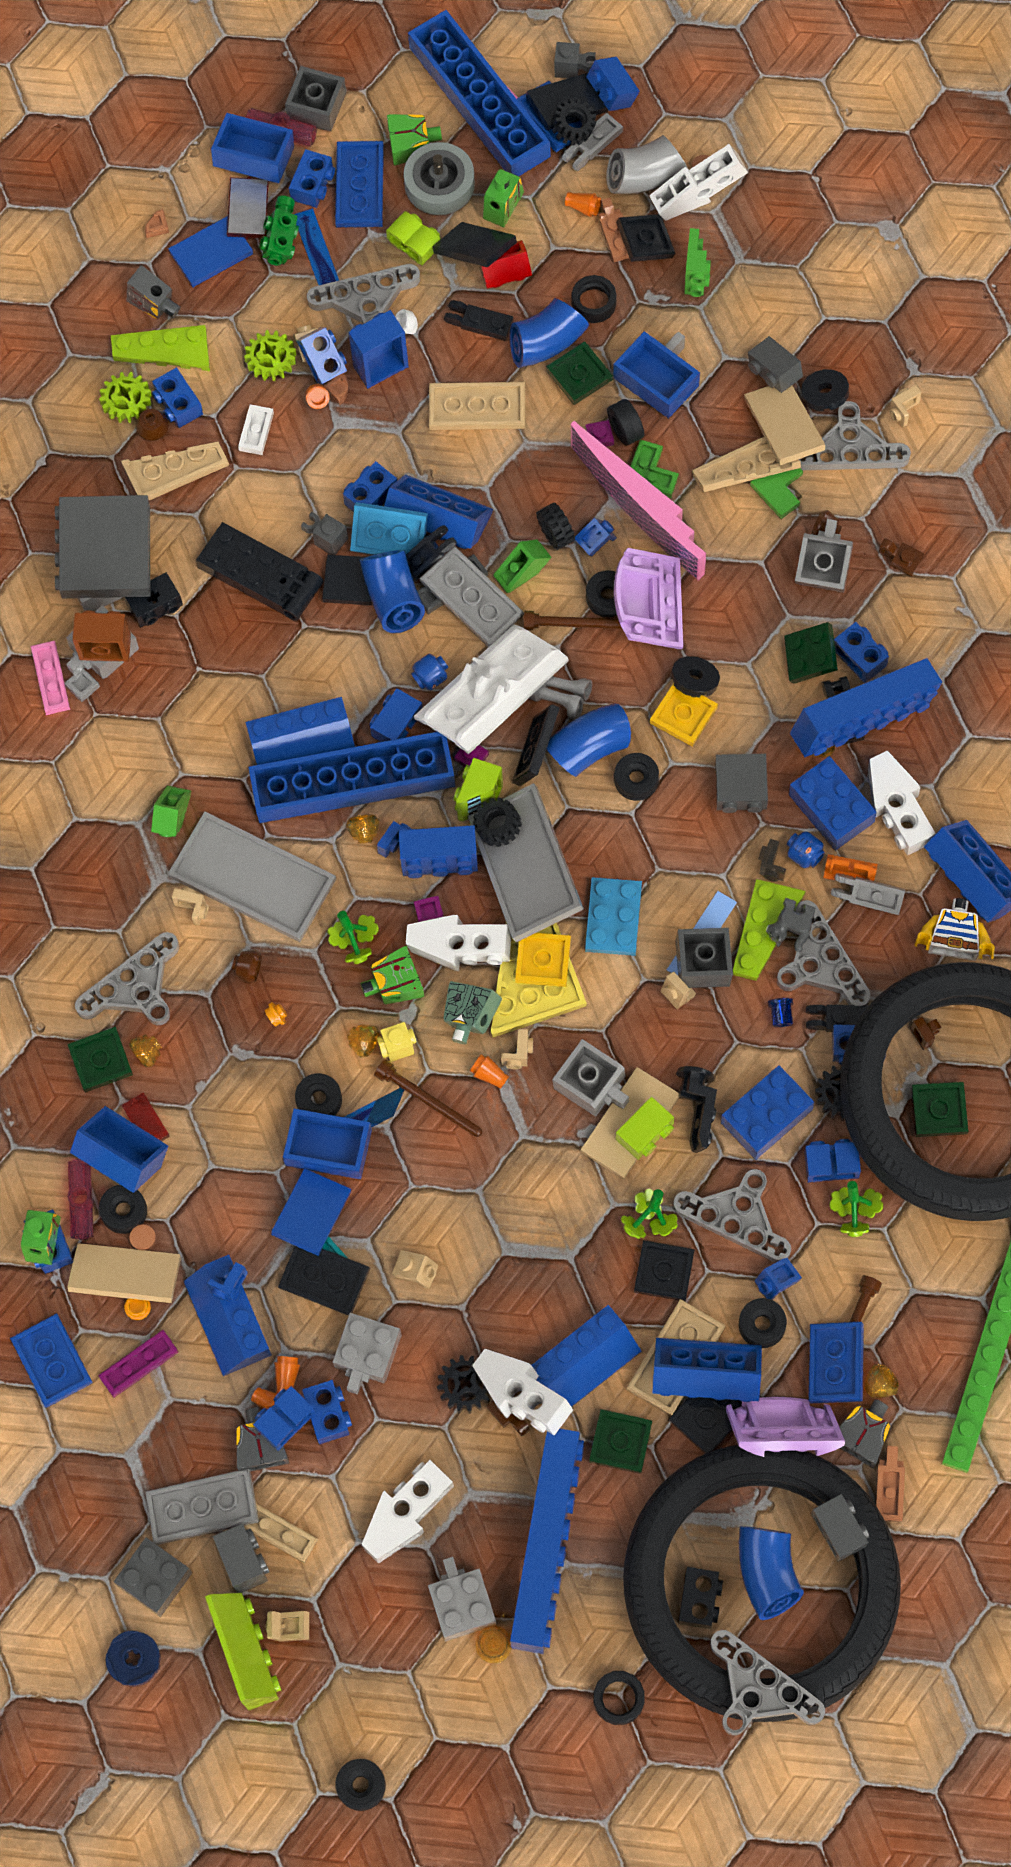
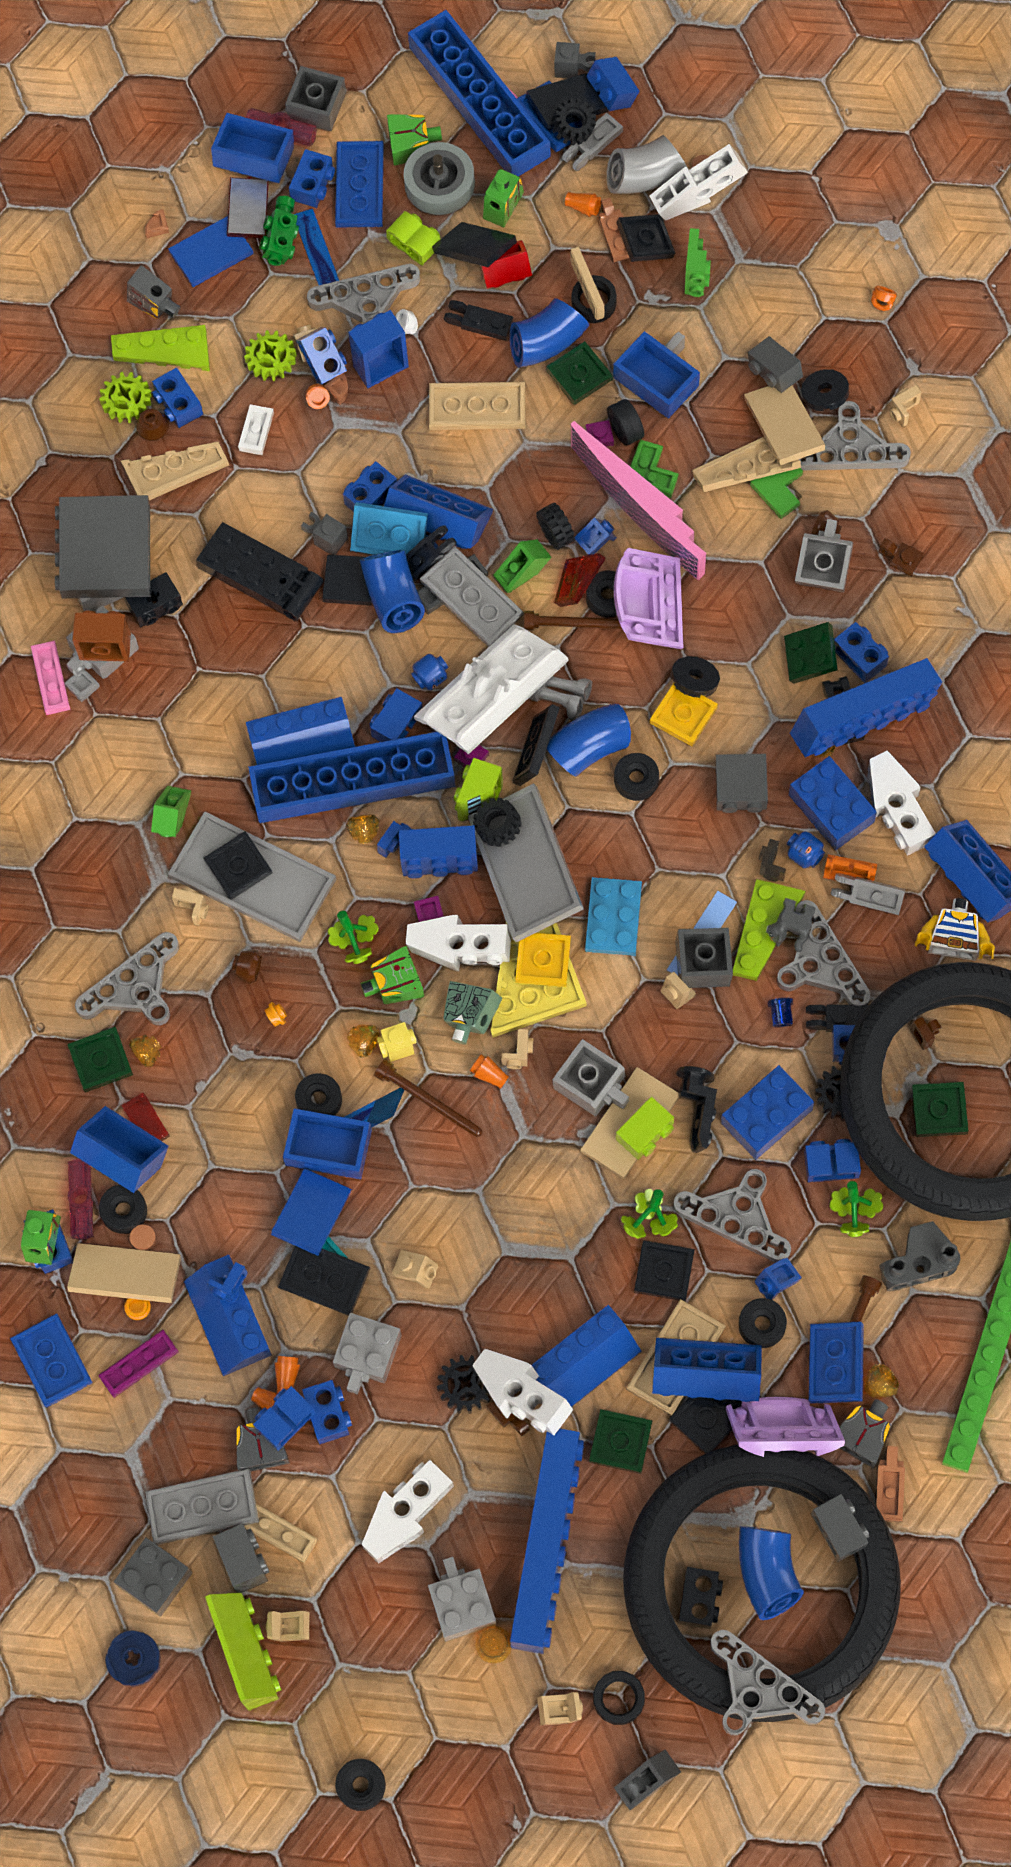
(238, 865): none -> black tile
(560, 1709): none -> tan bracket
(577, 577): none -> clear red wing
(587, 283): none -> tan tile
(647, 1779): none -> dark grey arch
(883, 294): none -> orange tile
(927, 1249): none -> dark grey piece

